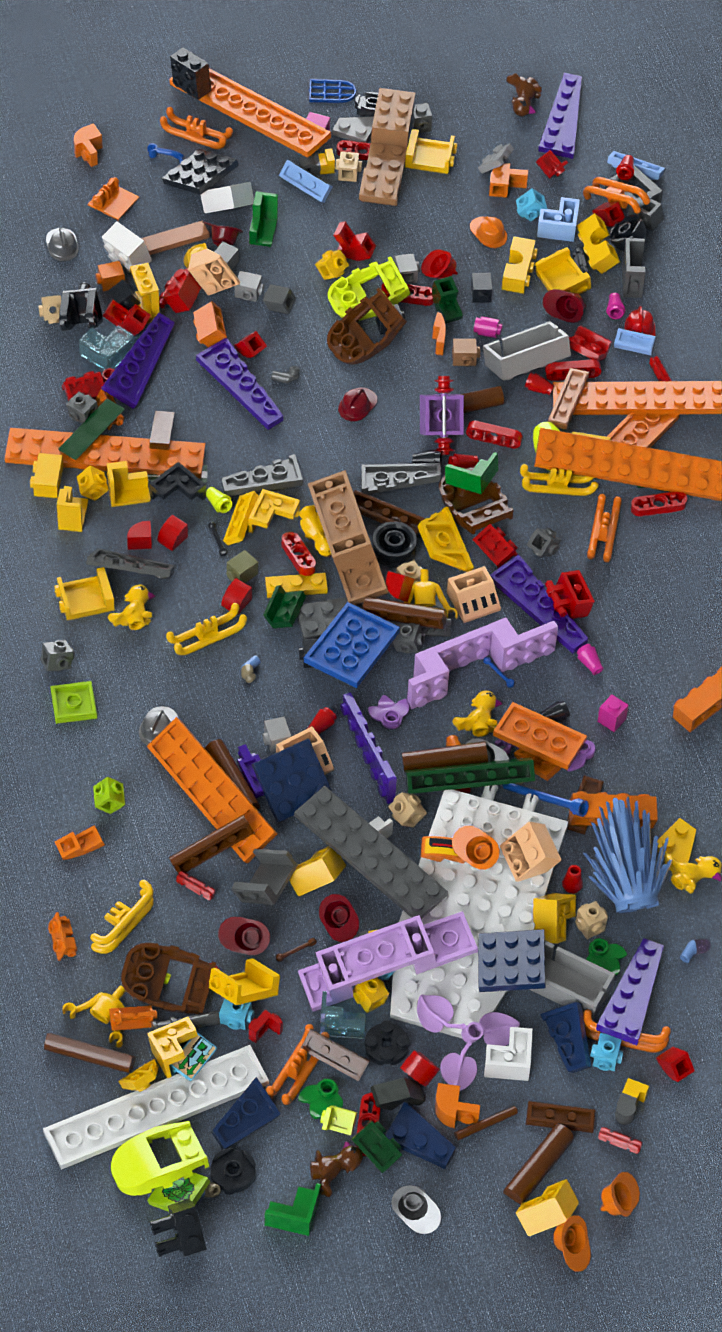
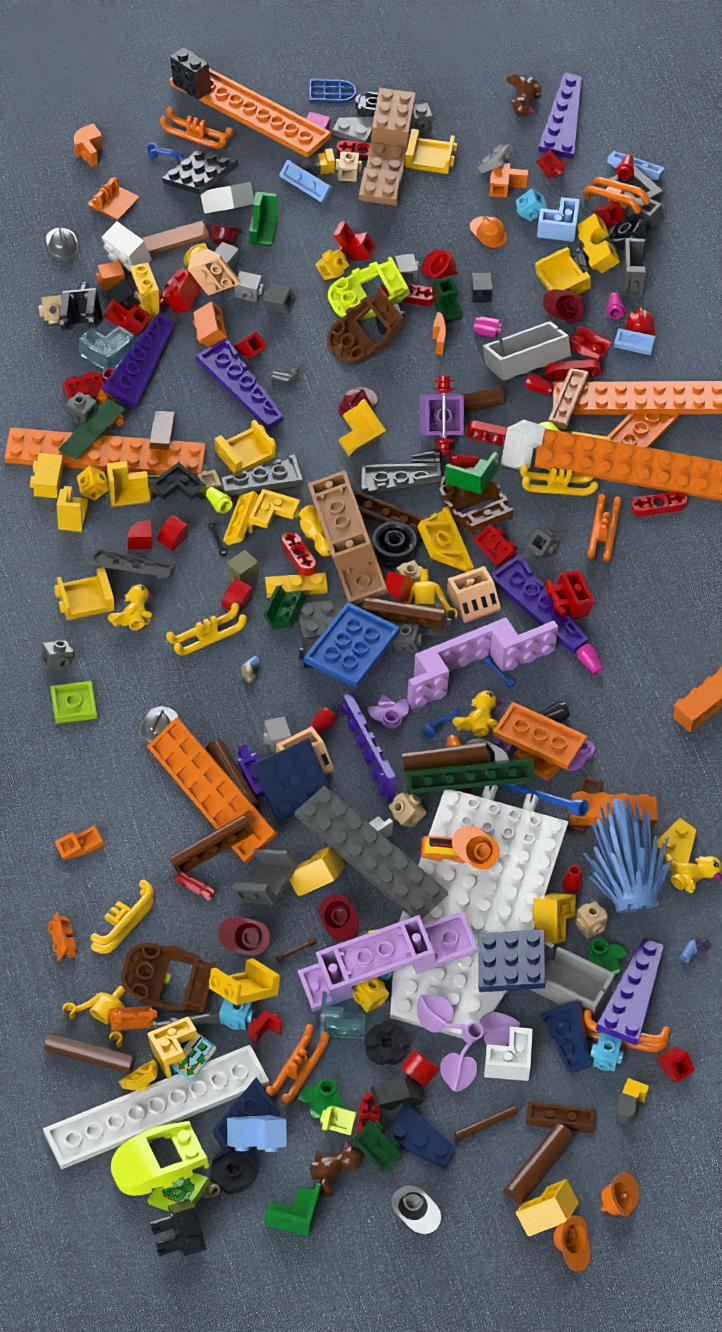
(109, 795): lime brick -> none
(210, 479): none -> tan tile
(246, 449): none -> yellow panel
(261, 1131): none -> light blue brick
(335, 1054): tile -> none
(365, 428): none -> yellow panel
(430, 730): none -> blue piece
(450, 1110): orange brick -> none
(465, 352): medium nougat brick -> none
(517, 275): yellow arch -> none
(520, 442): none -> white panel
(530, 851): light nougat slope -> none
(612, 713): dark pink brick -> none
(620, 1140): axle -> none
(659, 369): red axle -> none

